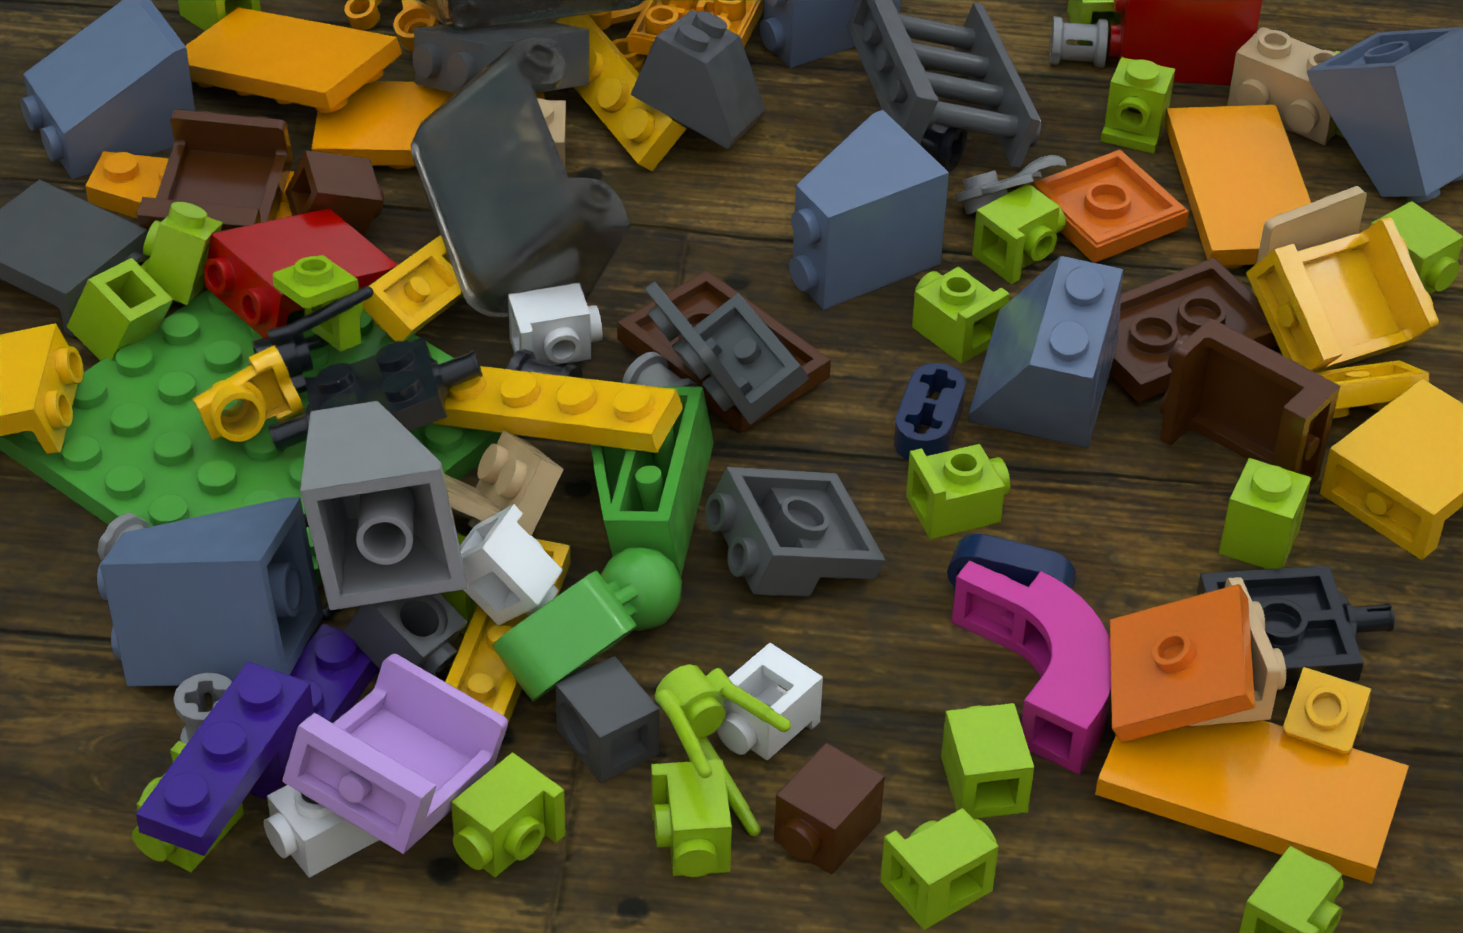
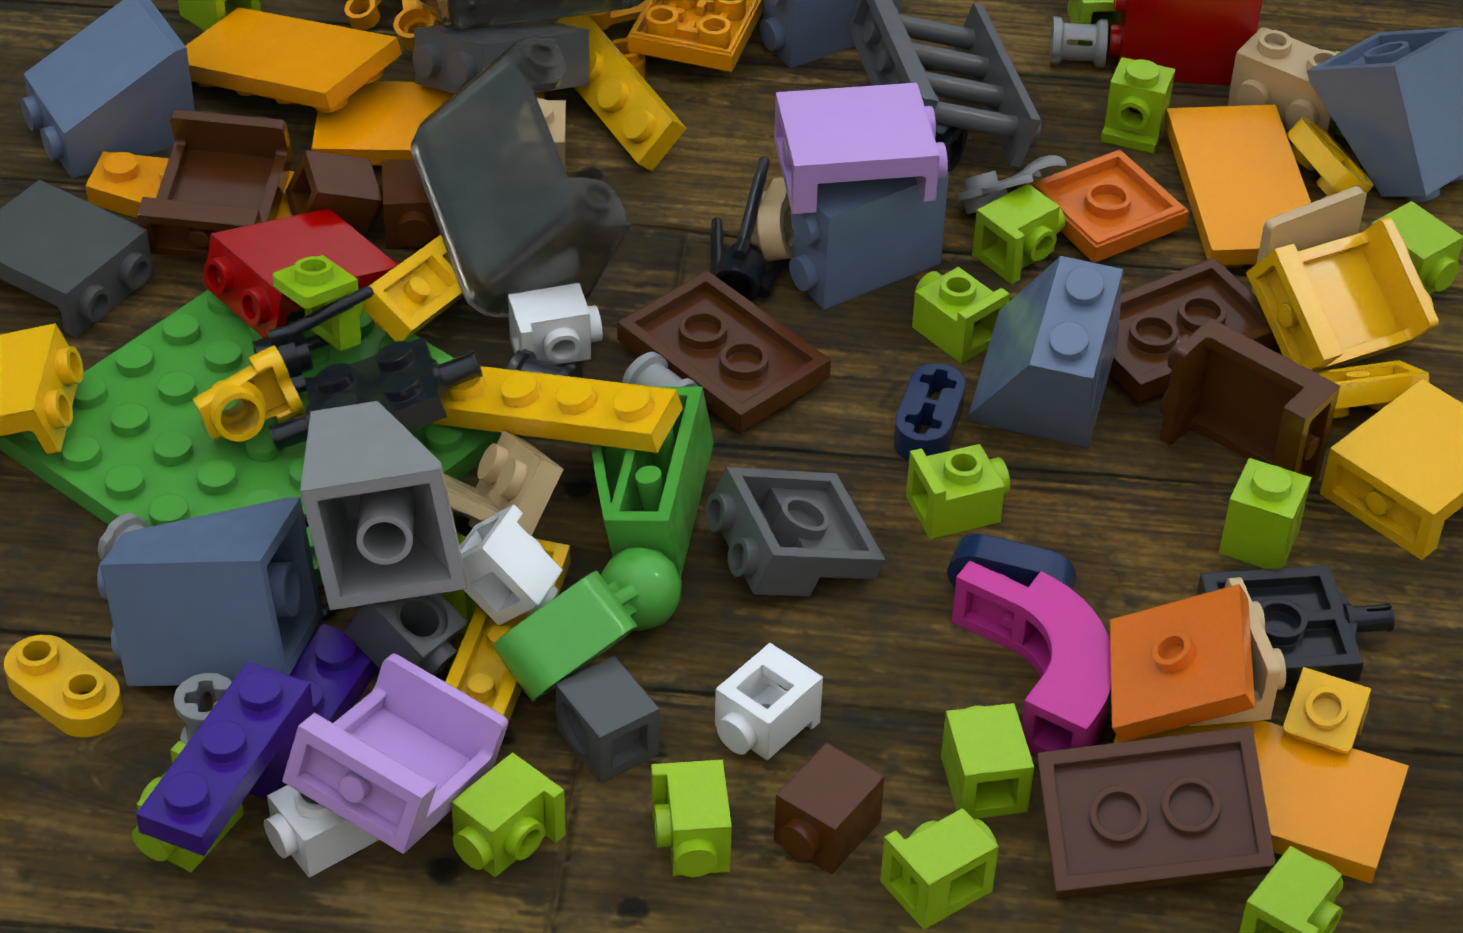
(51, 675): none -> yellow plate
(118, 309): lime brick -> none
(180, 250): lime brick -> none
(406, 207): none -> reddish brown brick
(696, 711): lime plant -> none
(702, 78): dark grey slope -> none
(737, 351): dark grey bracket -> none
(742, 263): none -> black plant
(773, 223): none -> tan plate
(856, 138): none -> lavender panel
(1155, 812): none -> reddish brown plate
(1320, 151): none -> yellow plate

